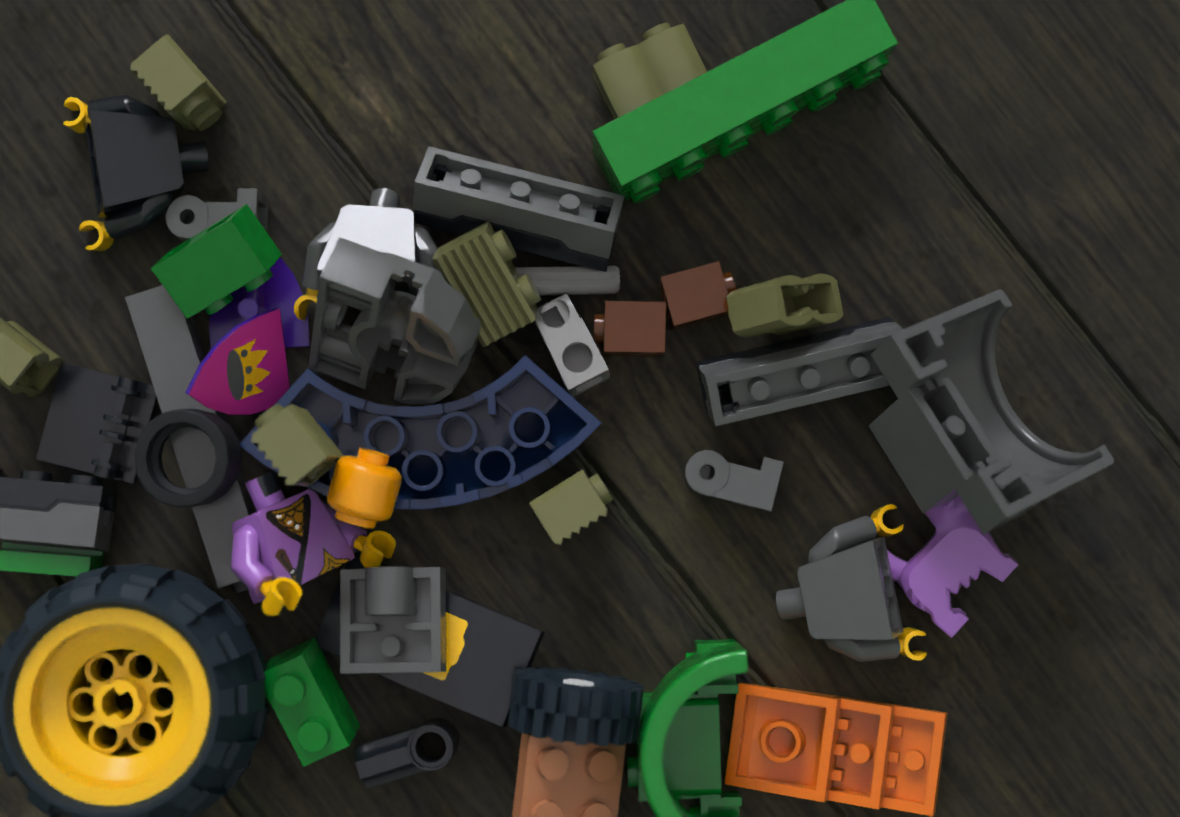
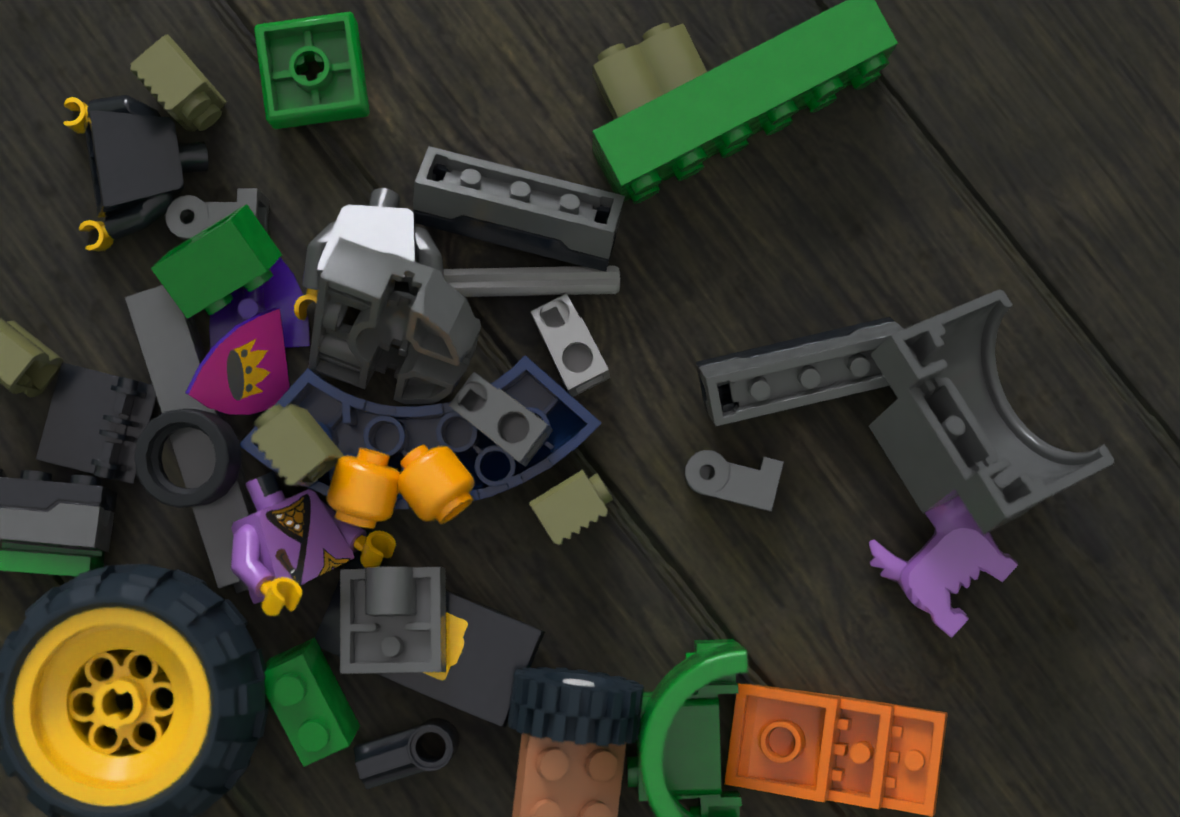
(285, 53): none -> green brick
(435, 483): none -> light orange head
(483, 272): olive brick -> none
(501, 418): none -> dark grey leg
(631, 328): reddish brown brick -> none
(696, 295): reddish brown brick -> none
(784, 305): olive brick -> none
(852, 593): dark grey torso -> none

